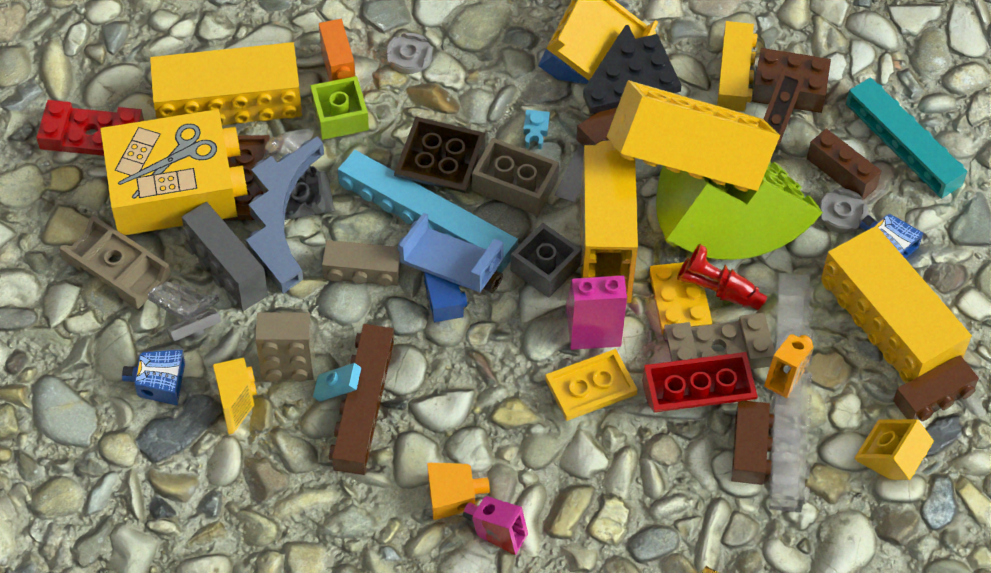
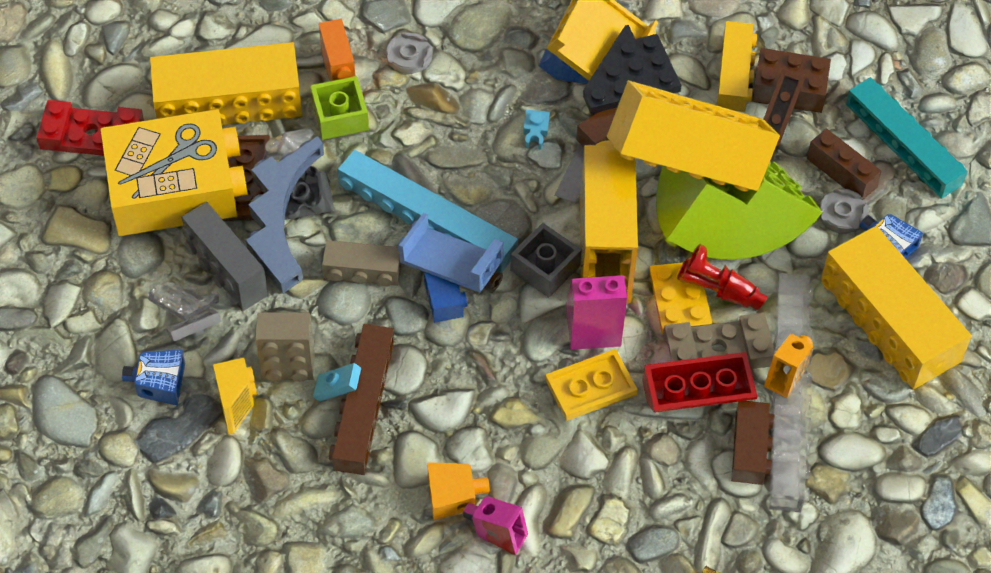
(131, 276): dark tan piece -> none
(440, 154): dark brown slope -> none
(515, 176): dark tan brick -> none
(895, 448): yellow slope -> none
(936, 389): reddish brown brick -> none

